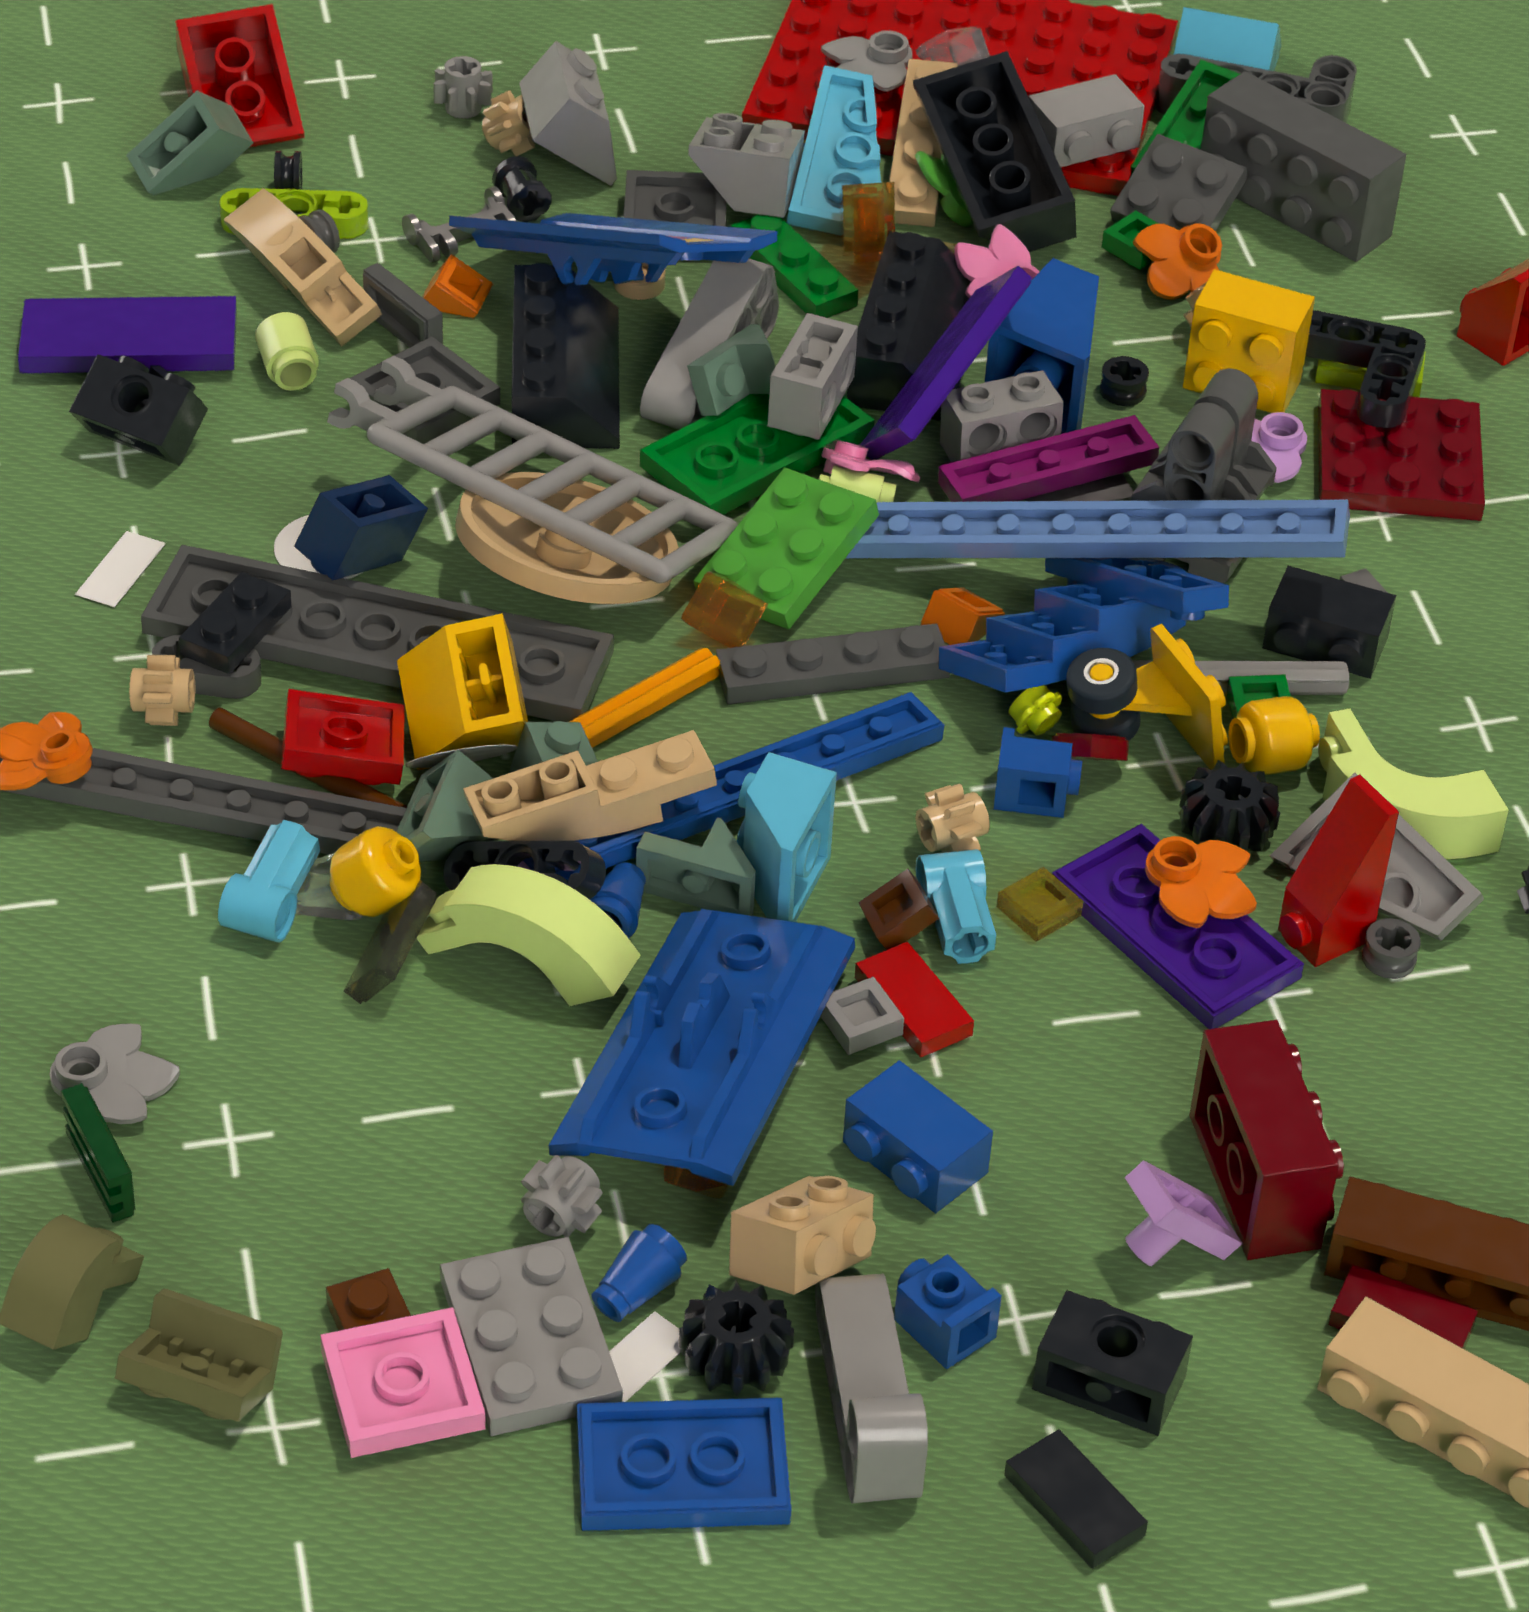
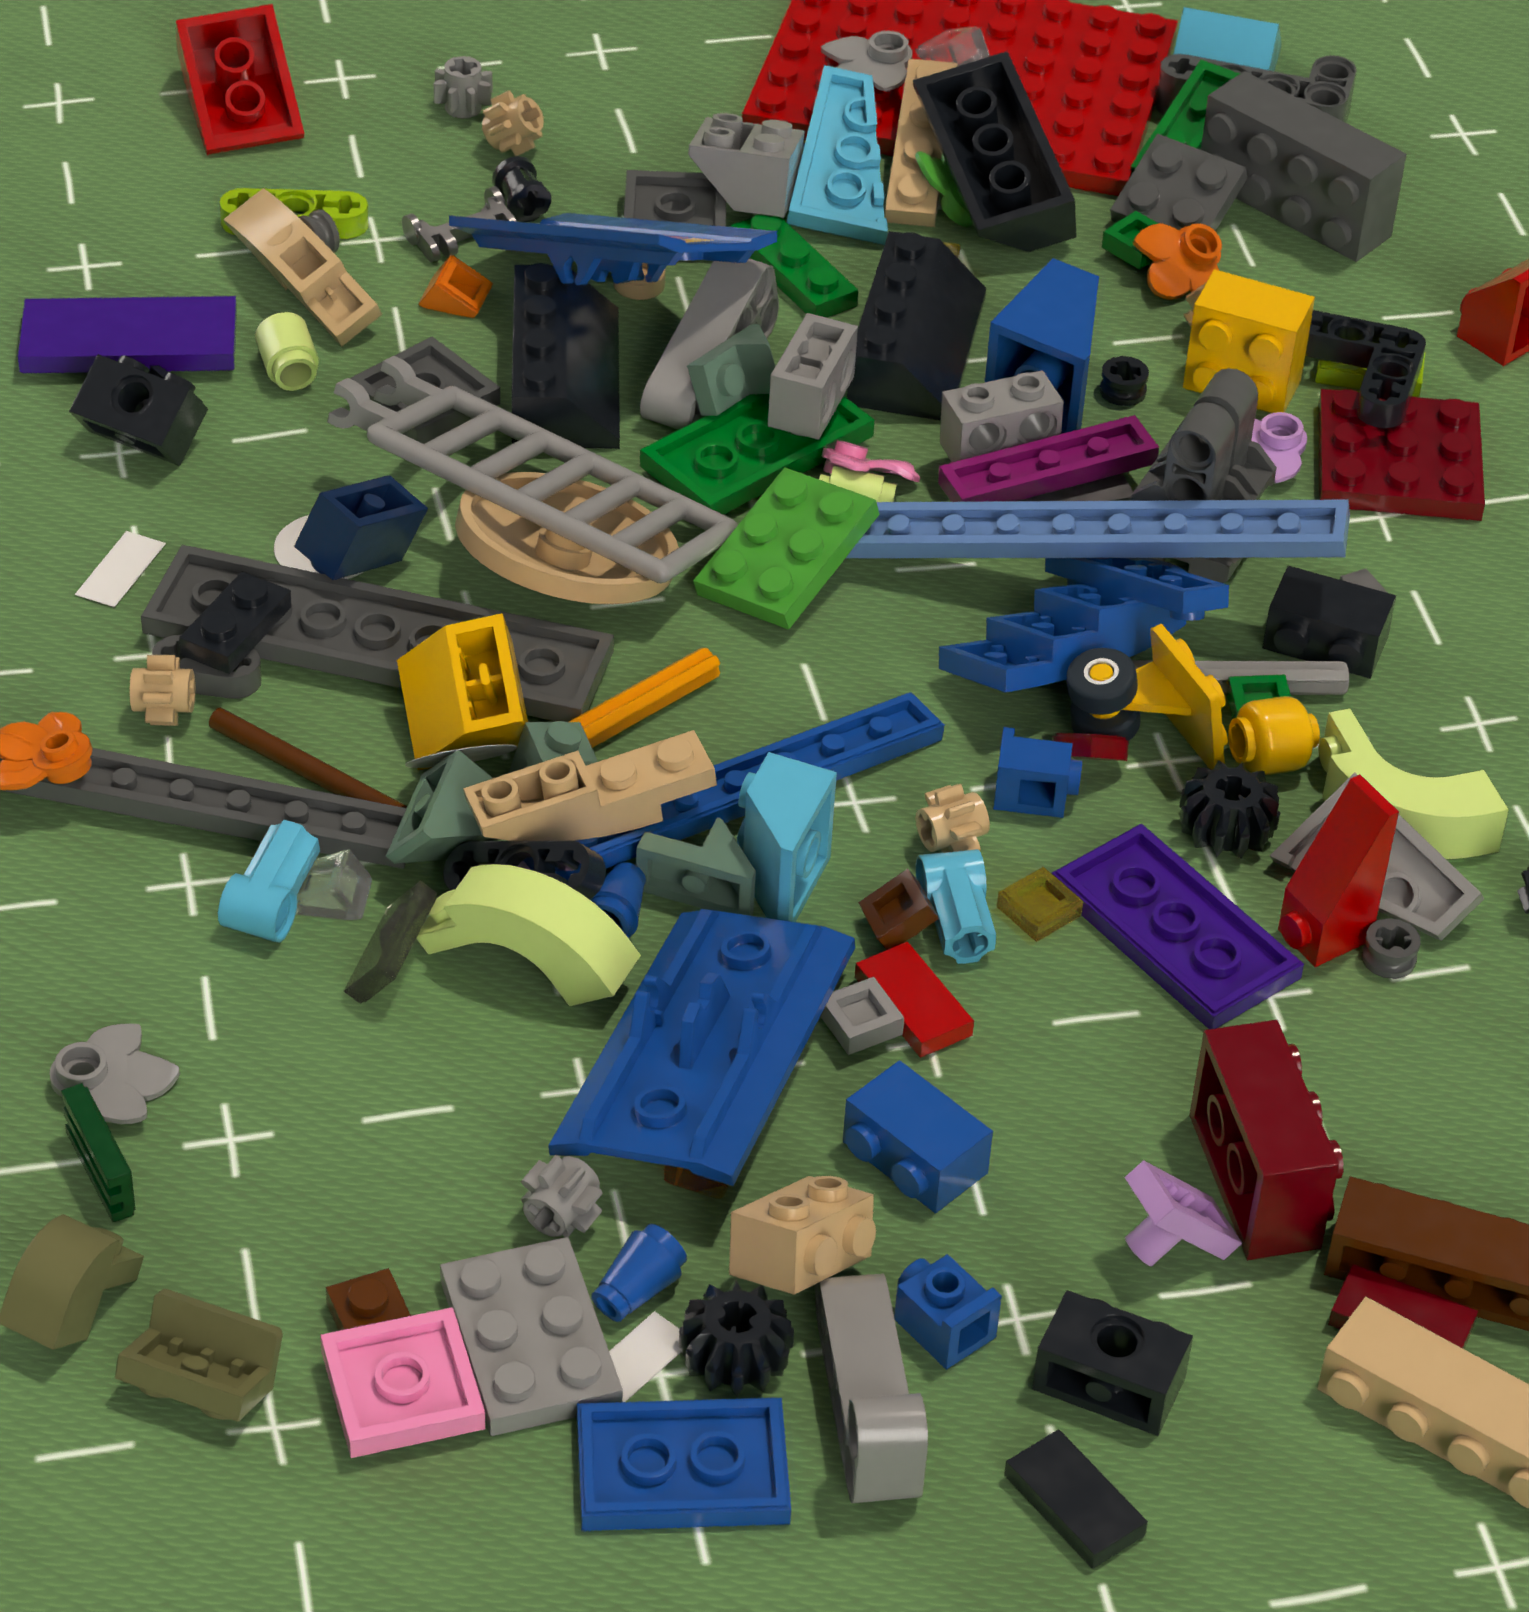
(190, 145): sand green slope -> none
(288, 171): black bush -> none
(343, 737): red plate -> none
(372, 872): yellow head -> none
(402, 309): dark grey tile -> none
(569, 110): light grey slope -> none
(724, 610): clear orange slope -> none
(830, 663): dark grey plate -> none
(866, 219): clear orange slope -> none
(946, 363): dark purple tile -> none
(959, 614): orange slope -> none
(986, 264): bright pink plate -> none
(1036, 710): neon yellow plate -> none
(1089, 119): light grey brick -> none
(1199, 880): orange plate -> none

